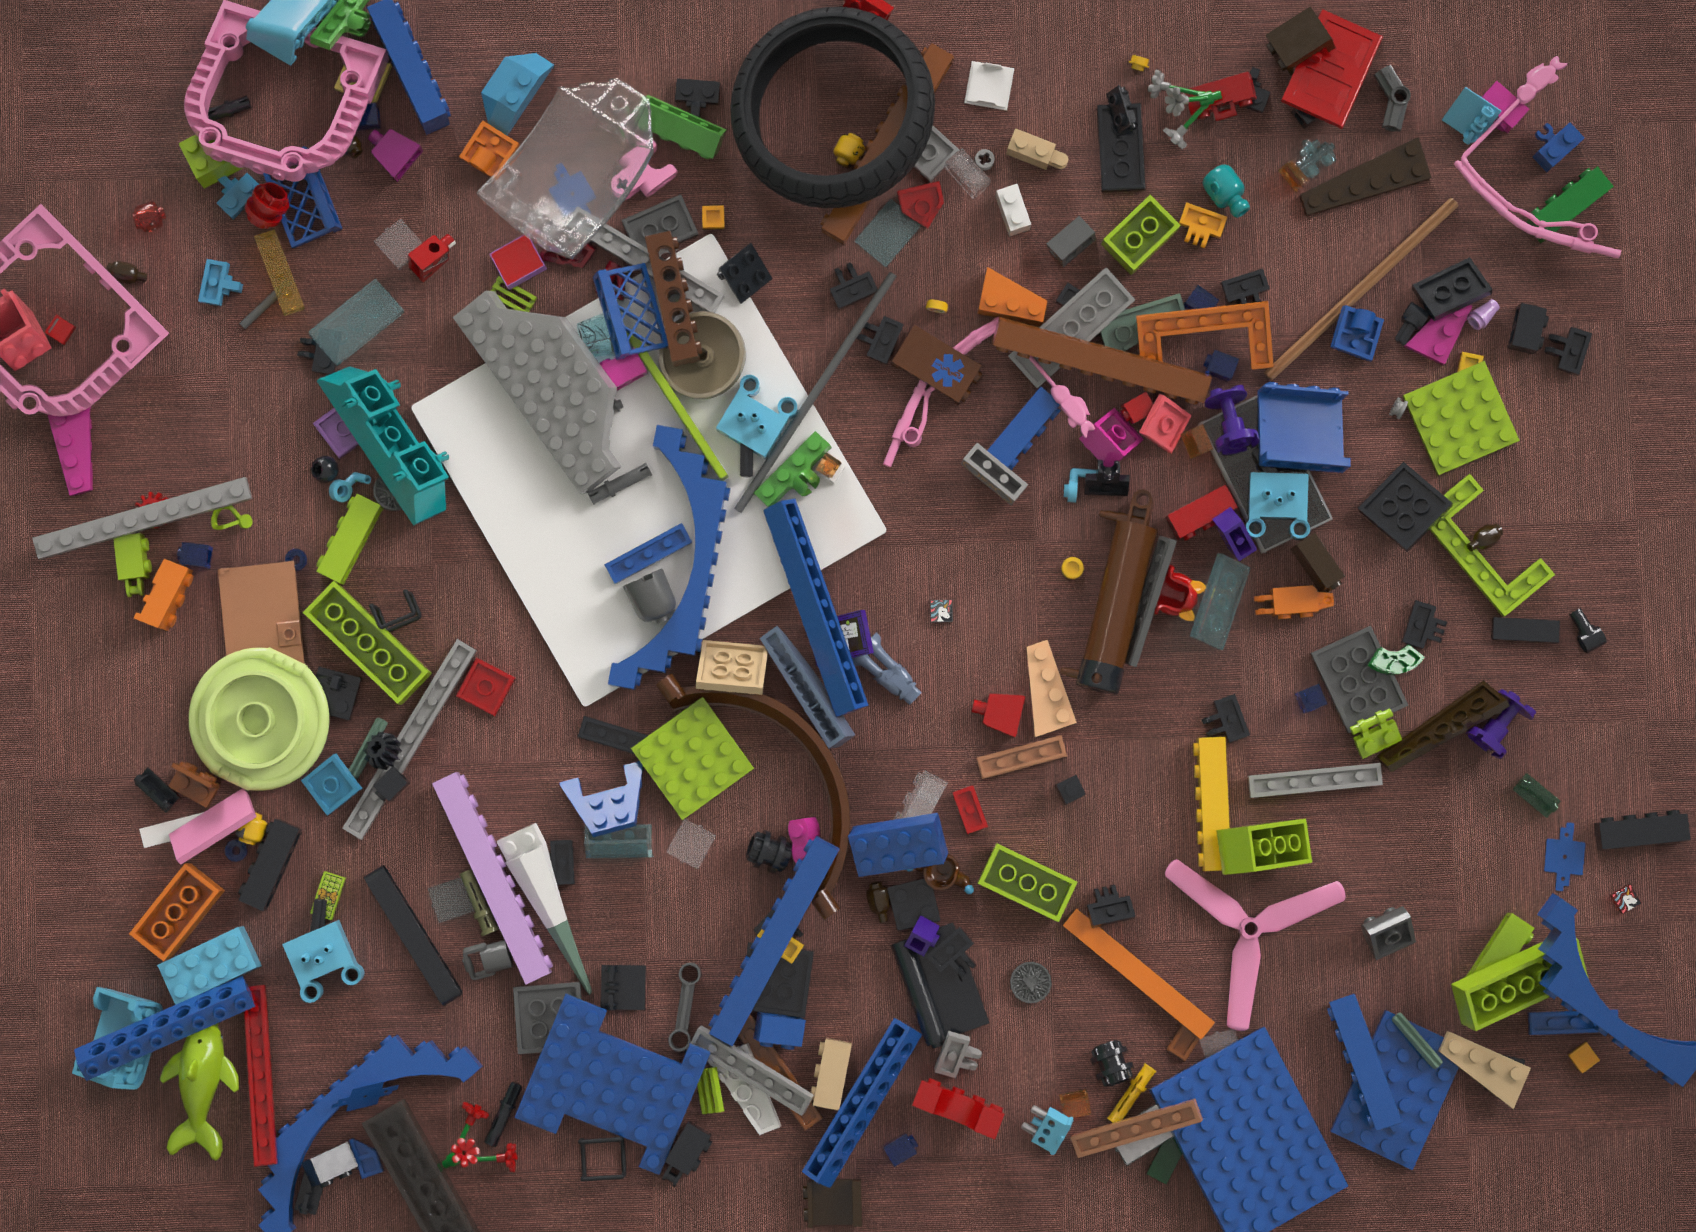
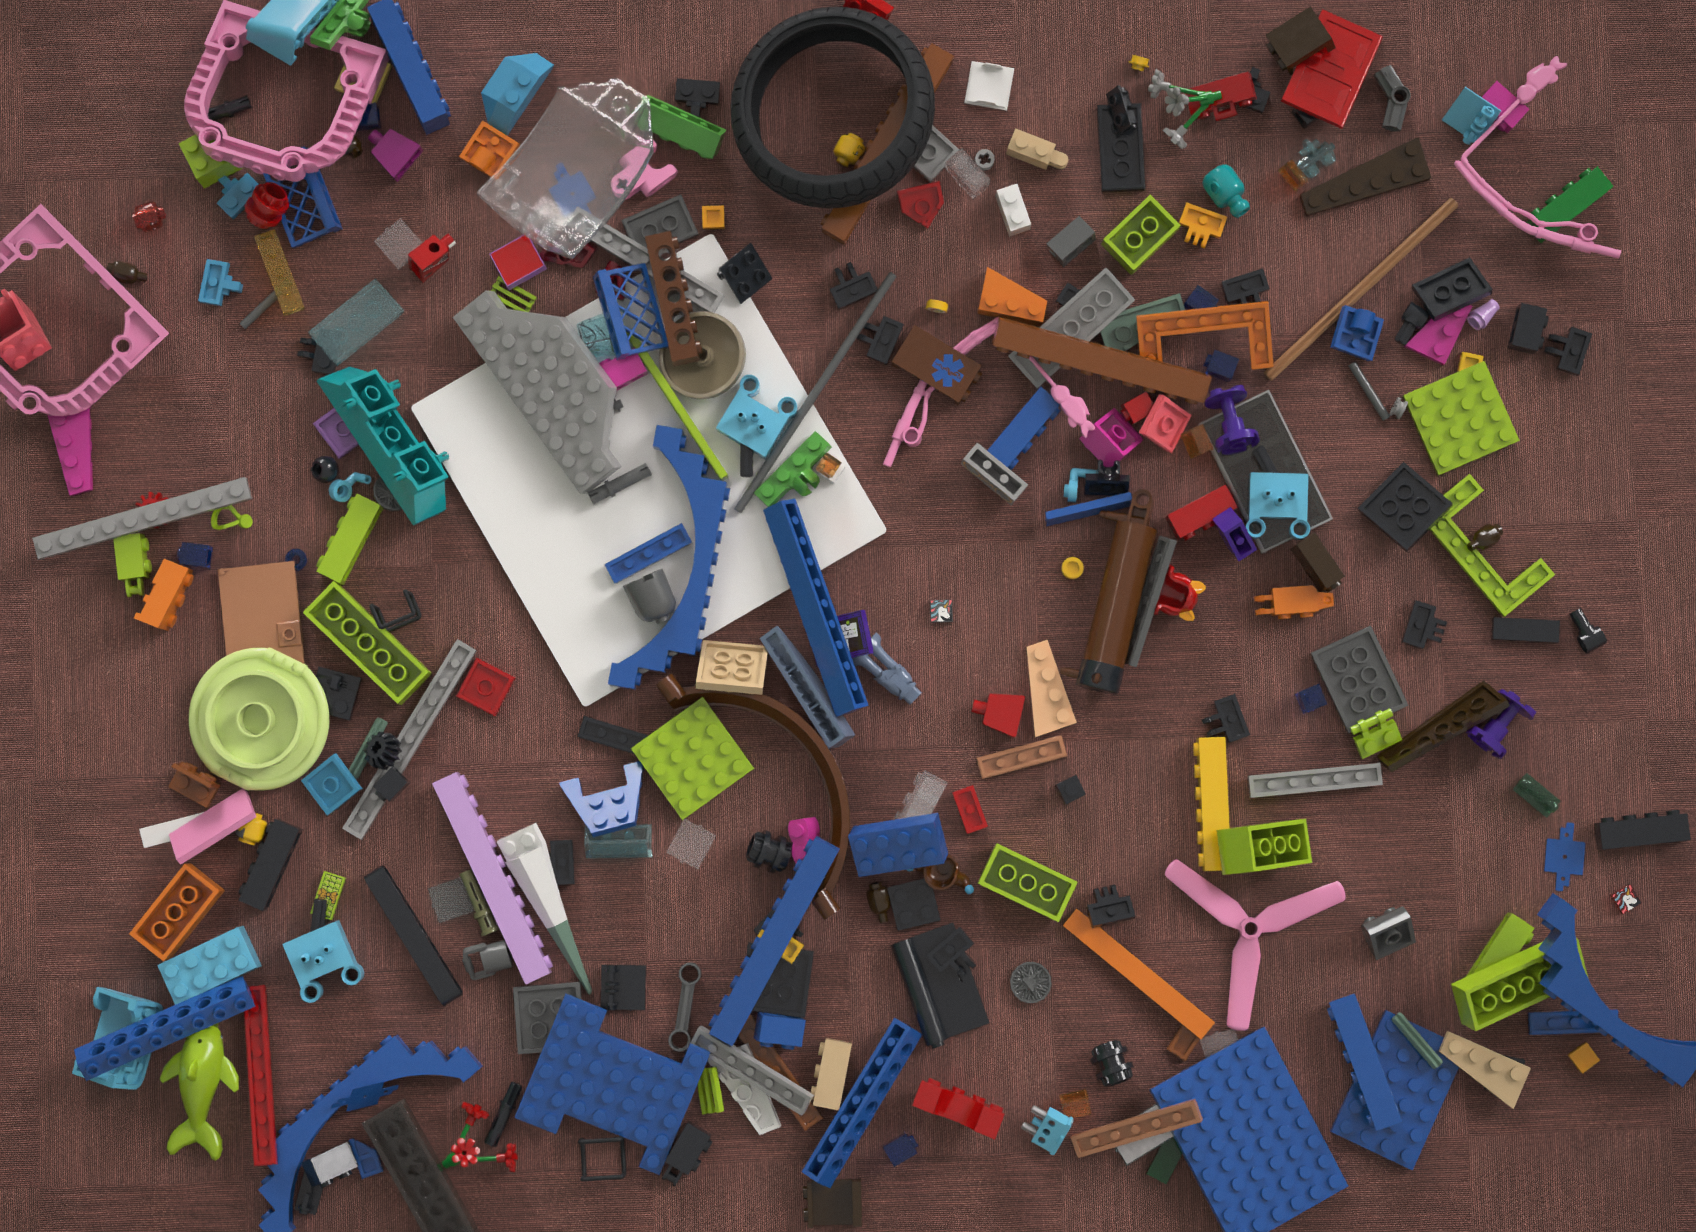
(60, 329): red tile -> none
(156, 789): black hinge -> none
(229, 850): clear blue plate -> none
(887, 233): clear light blue window -> none
(922, 936): dark purple brick -> none
(953, 1053): light grey hinge -> none
(1088, 509): none -> blue tile
(1130, 1096): yellow pin -> none
(1220, 601): clear light blue tile -> none
(1301, 428): blue panel -> none
(1369, 391): none -> dark grey bar
(1395, 662): tile -> none
(1556, 145): blue brick -> none

